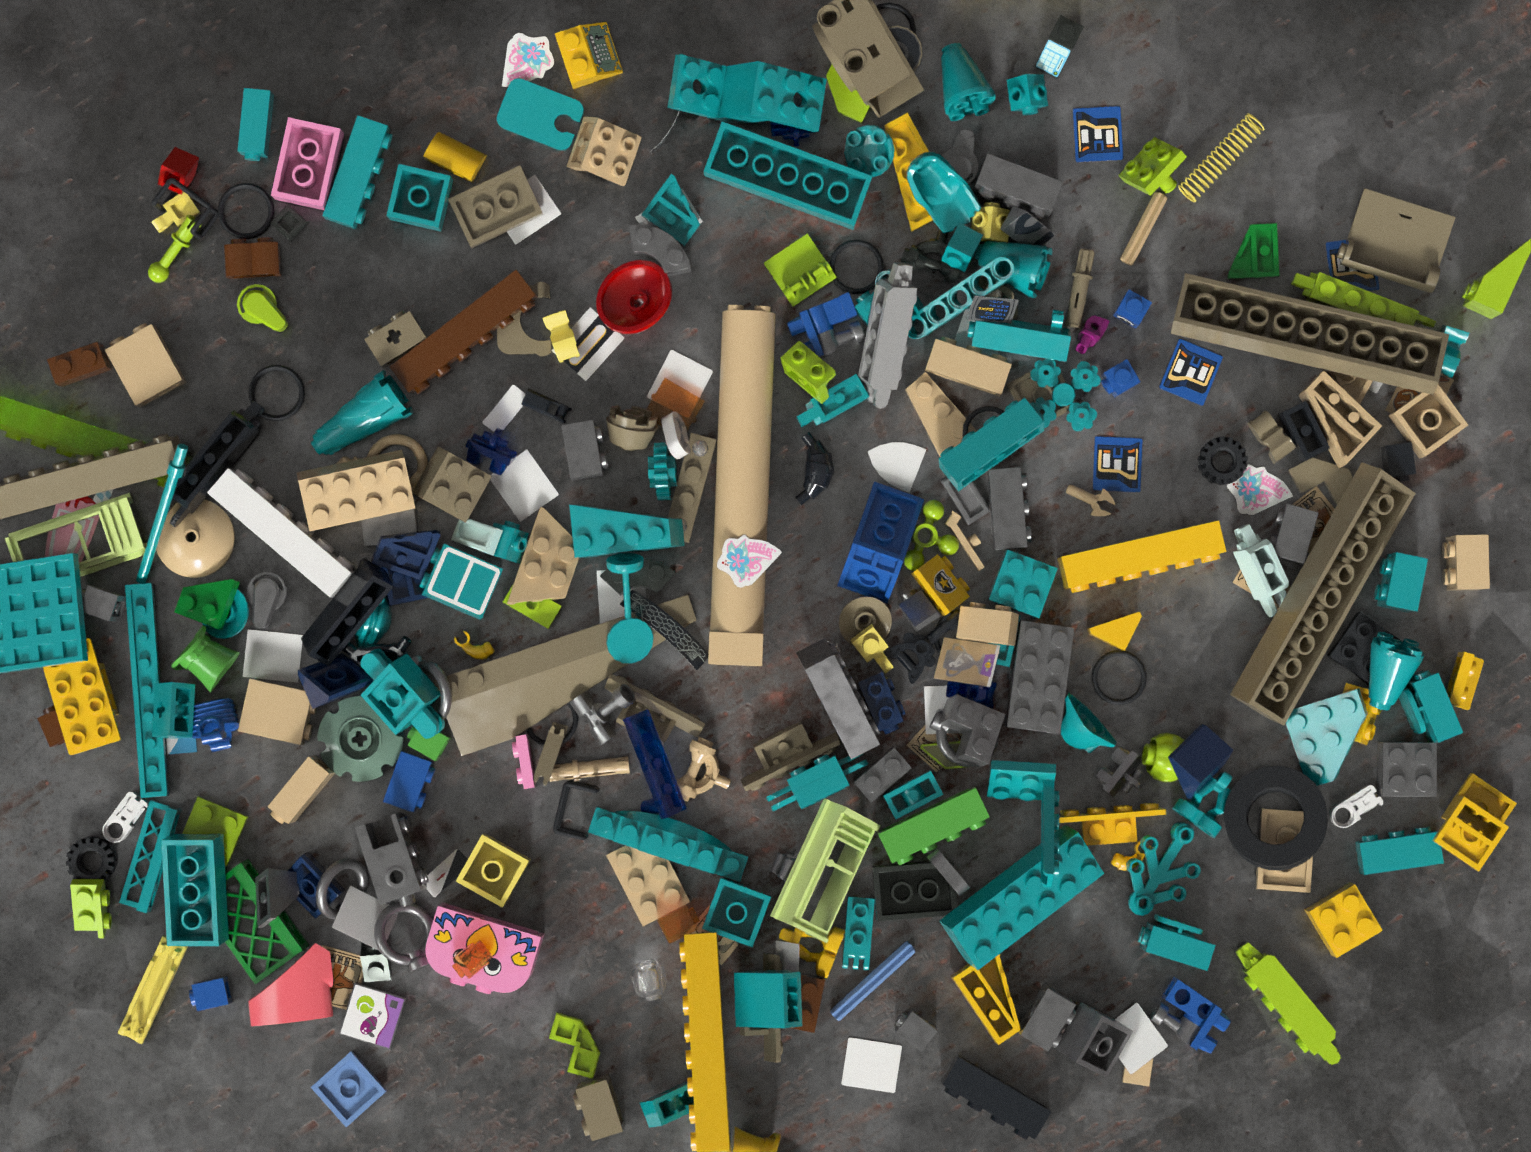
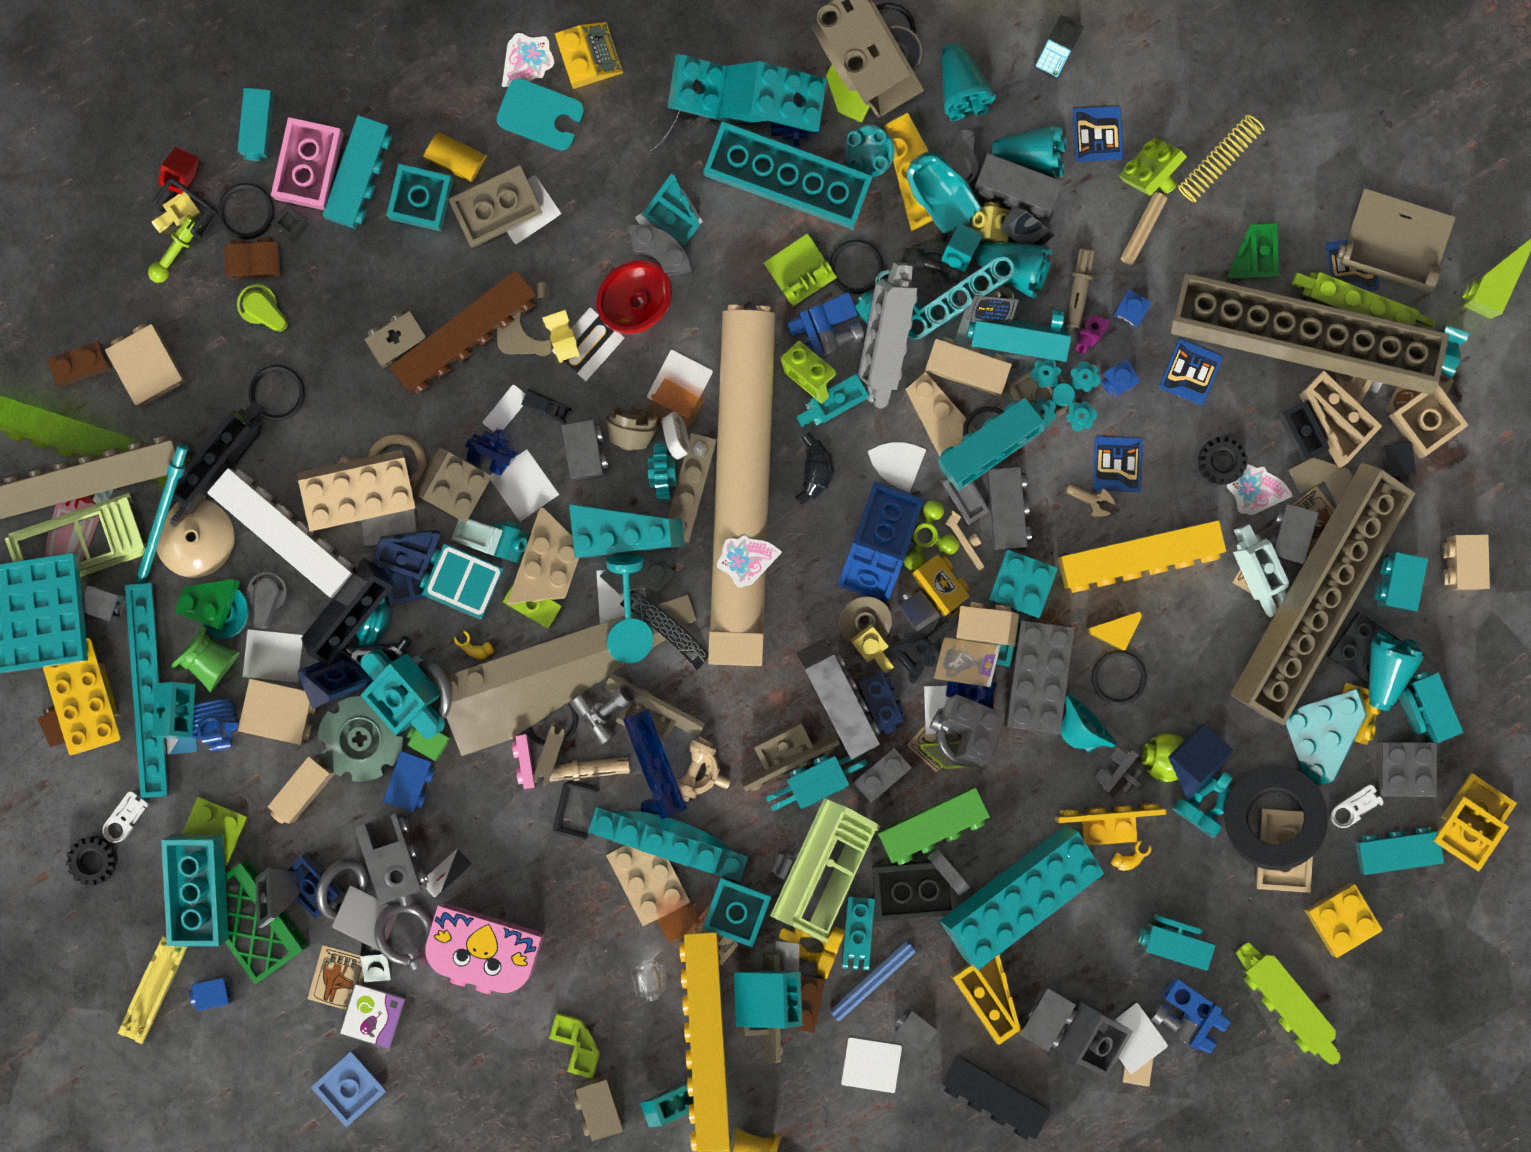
(90, 905): lime bracket -> none
(155, 870): teal fence -> none
(298, 993): coral panel -> none
(368, 412): teal cone -> none
(472, 959): clear orange brick -> none
(493, 870): light yellow brick -> none
(604, 150): tan bracket -> none
(912, 794): teal brick -> none
(1027, 93): teal brick -> none
(1031, 782): teal bracket -> none
(1035, 150): none -> teal cone
(1159, 871): teal plant -> none
(1272, 436): dark tan leg -> none
(1464, 680): yellow bracket -> none

